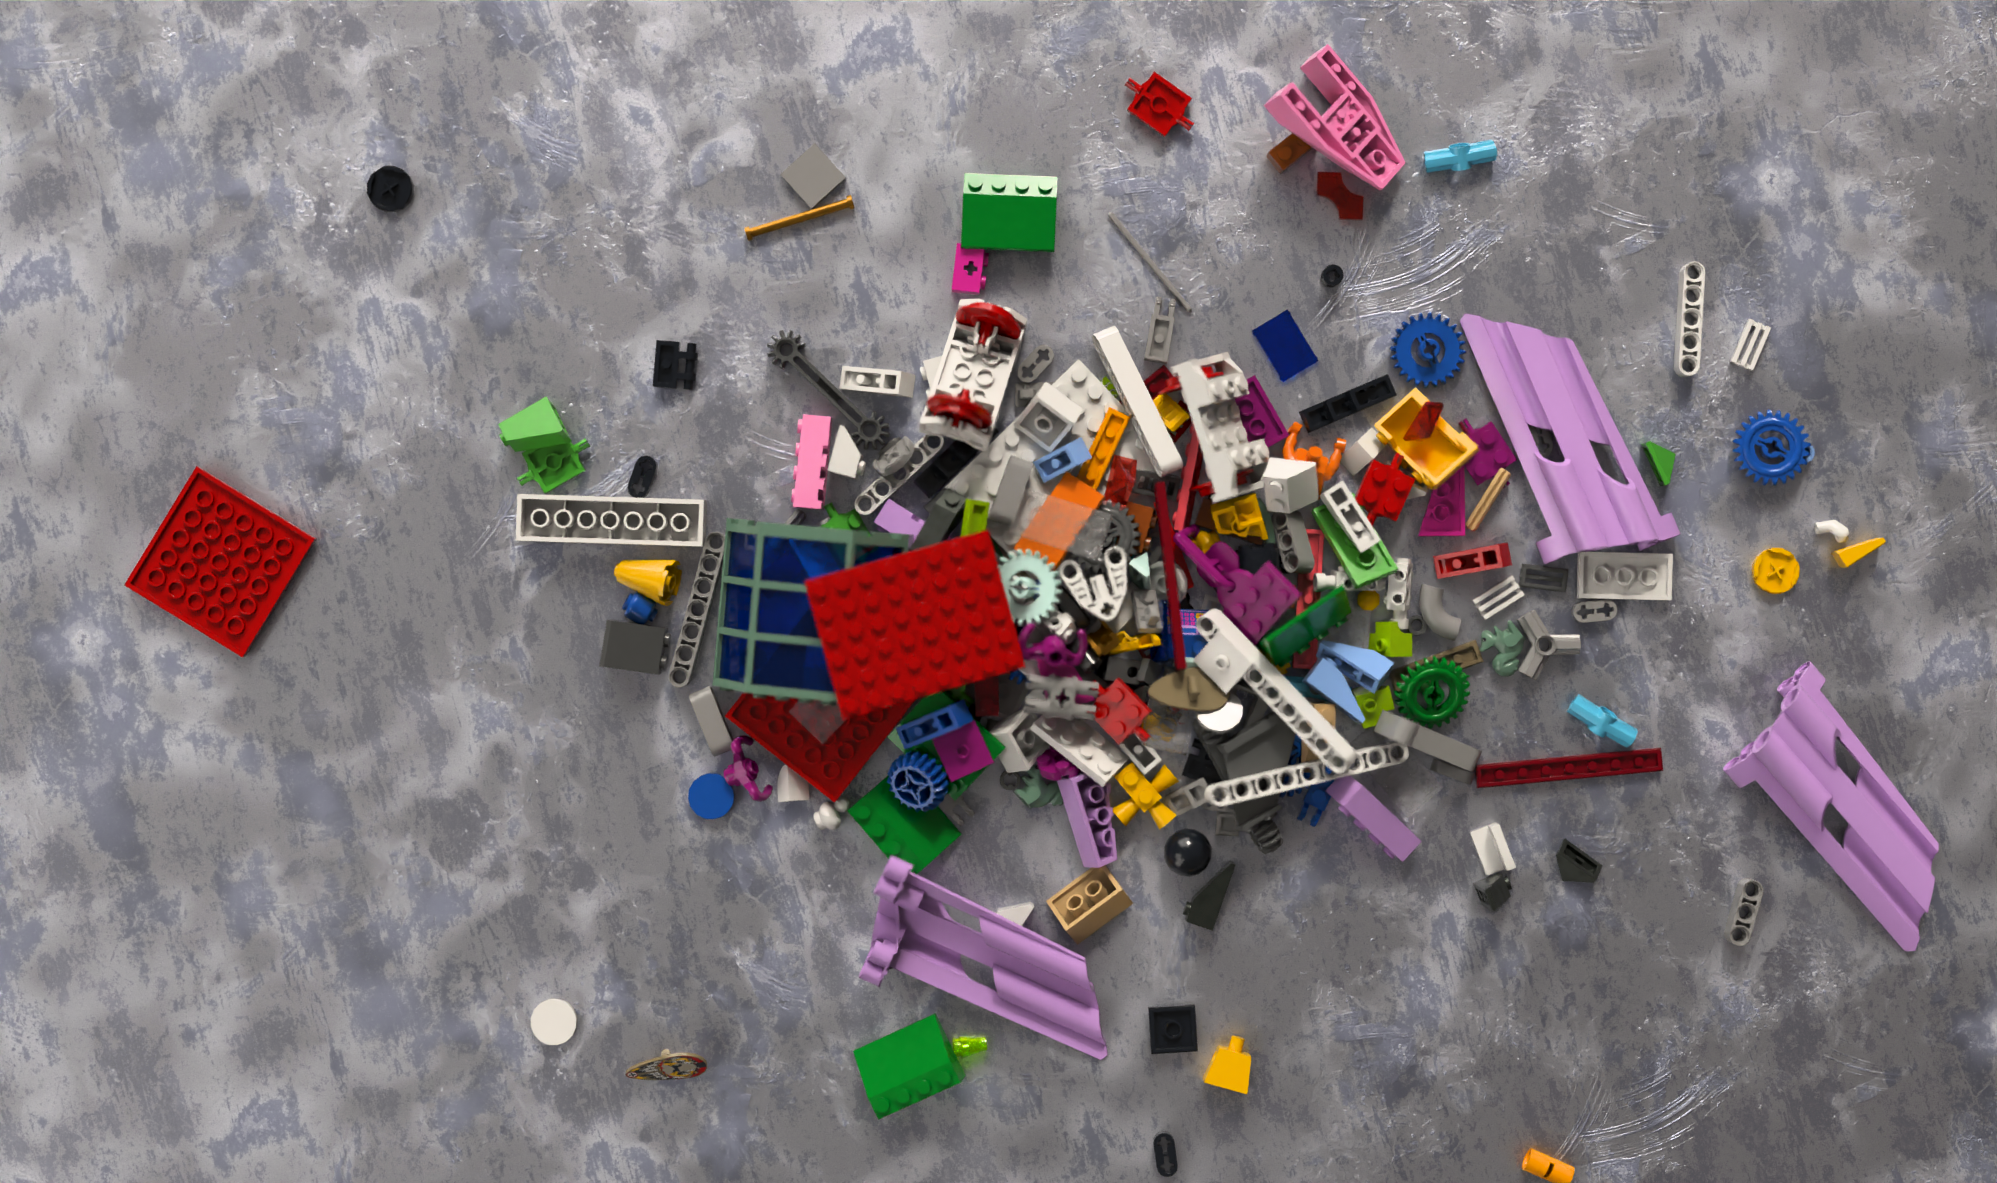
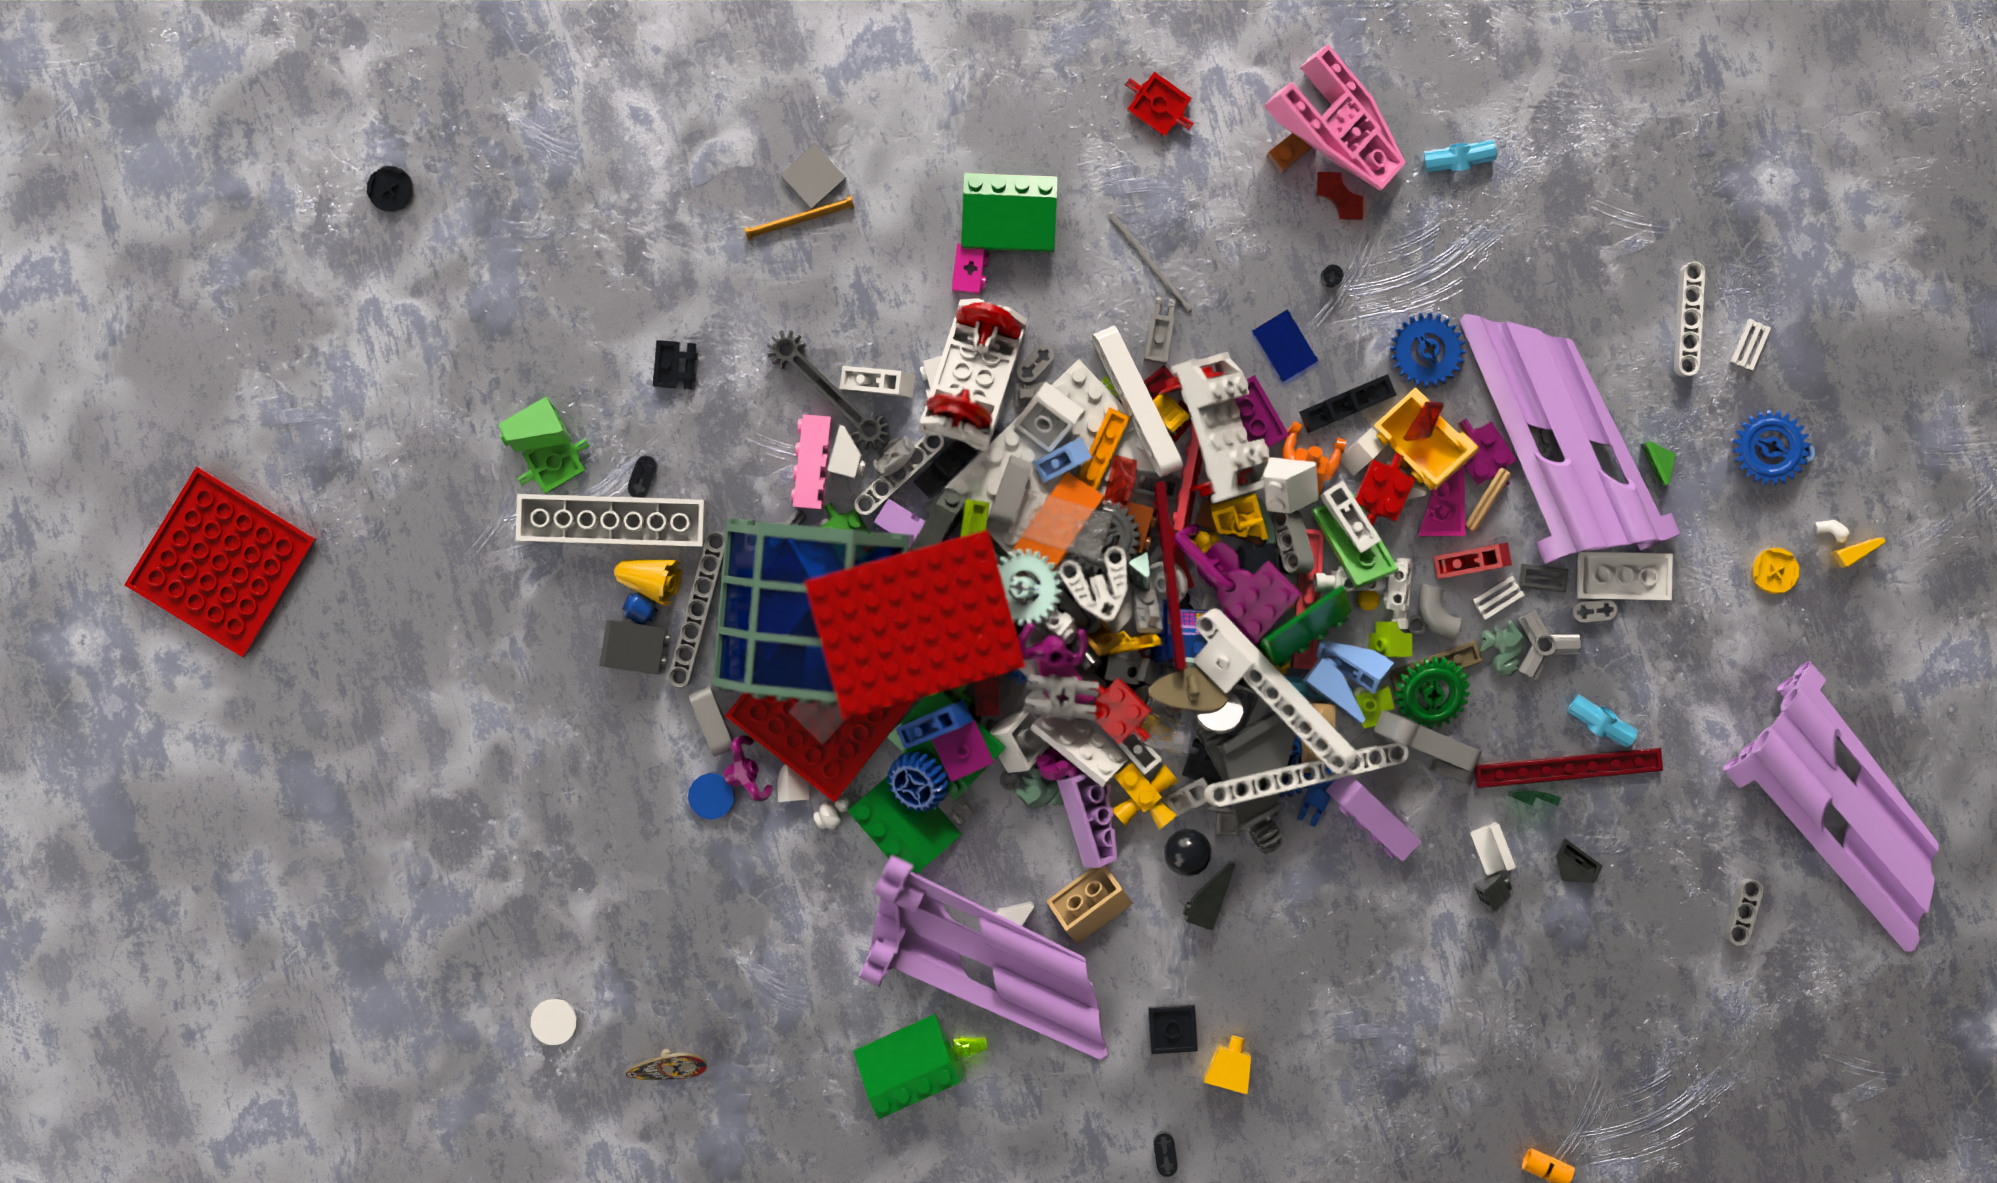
(1529, 796): none -> clear green slope

